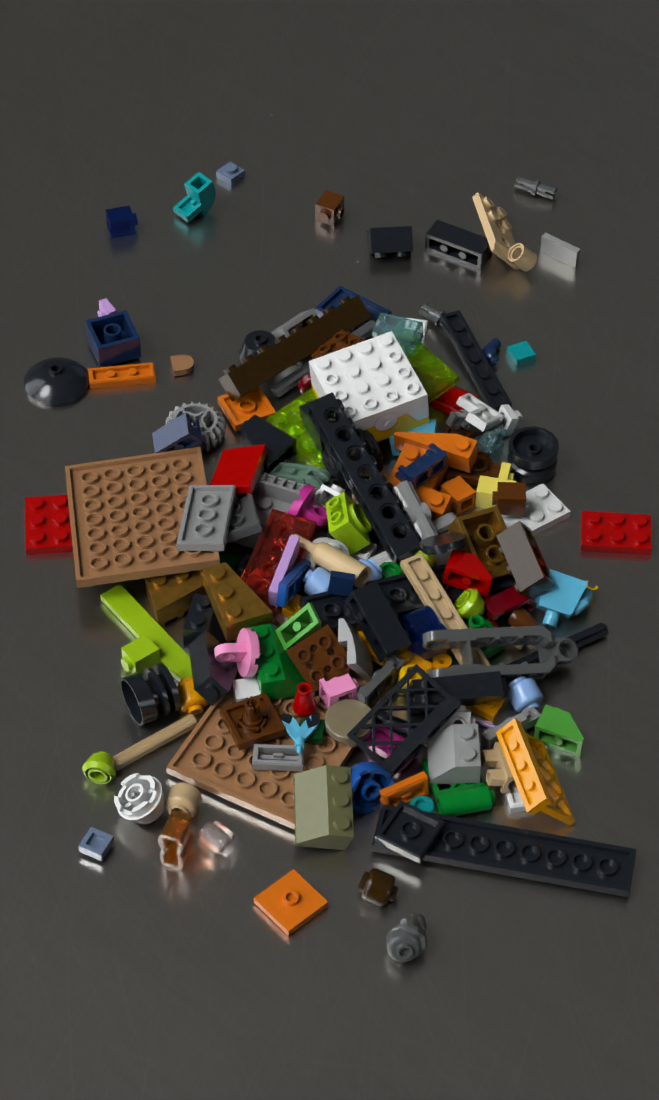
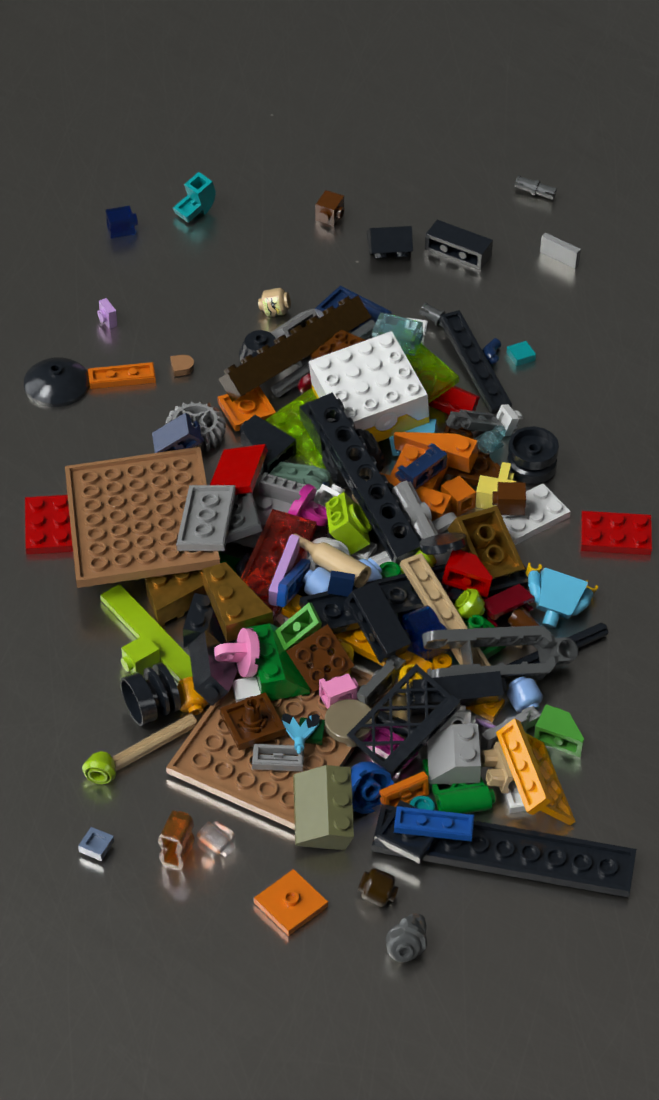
(113, 338): dark blue brick -> none
(140, 799): white cone -> none
(183, 798): tan head -> none
(230, 173): sand blue plate -> none
(274, 302): none -> tan head
(304, 701): red cone -> none
(357, 651): light grey slope -> none
(434, 823): none -> blue tile
(479, 413): white tile -> none
(500, 236): tan hinge -> none
(524, 560): brick -> none

